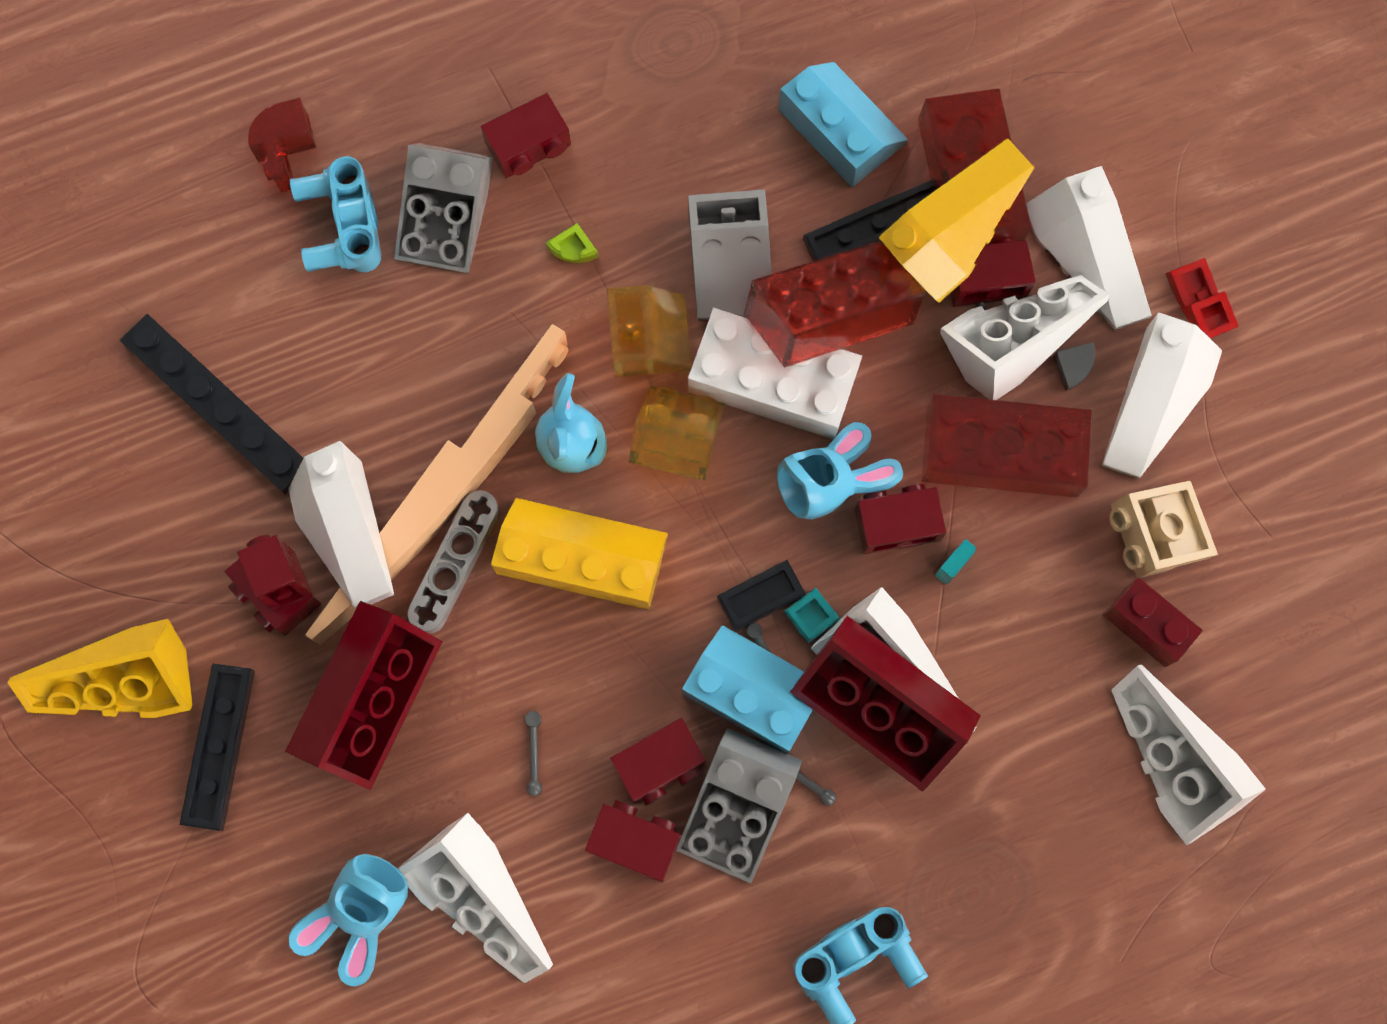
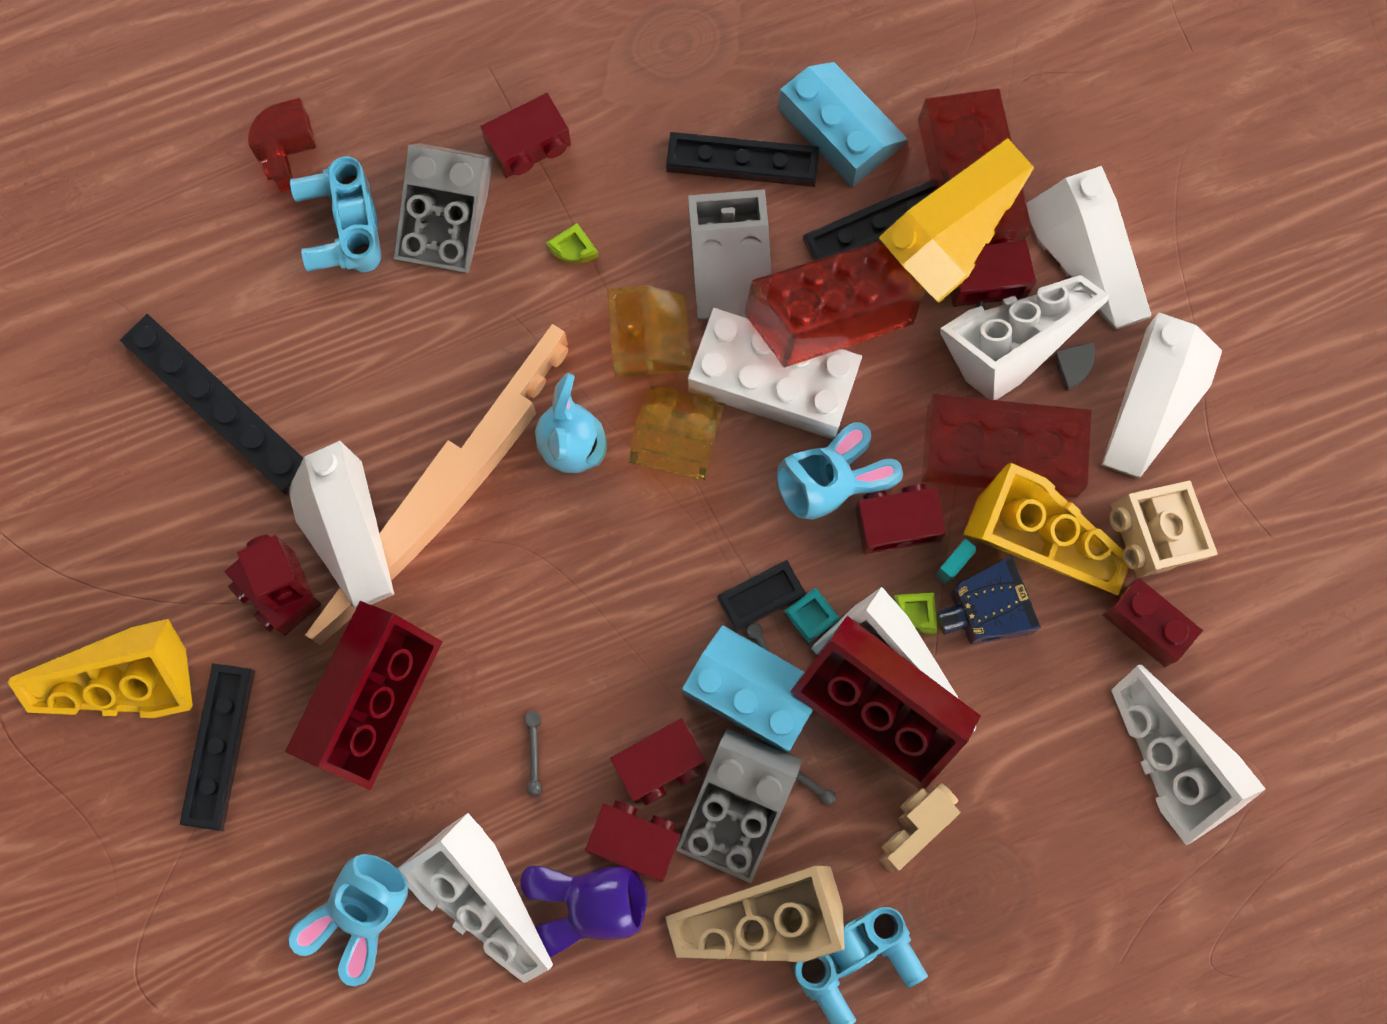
(448, 559): light grey beam -> none
(579, 553): yellow slope -> none
(595, 904): none -> dark purple piece
(742, 159): none -> black tile
(774, 921): none -> tan wedge
(920, 610): none -> lime tile
(924, 819): none -> tan plate
(991, 606): none -> dark blue torso
(1036, 523): none -> yellow wedge
(1200, 298): red slope -> none

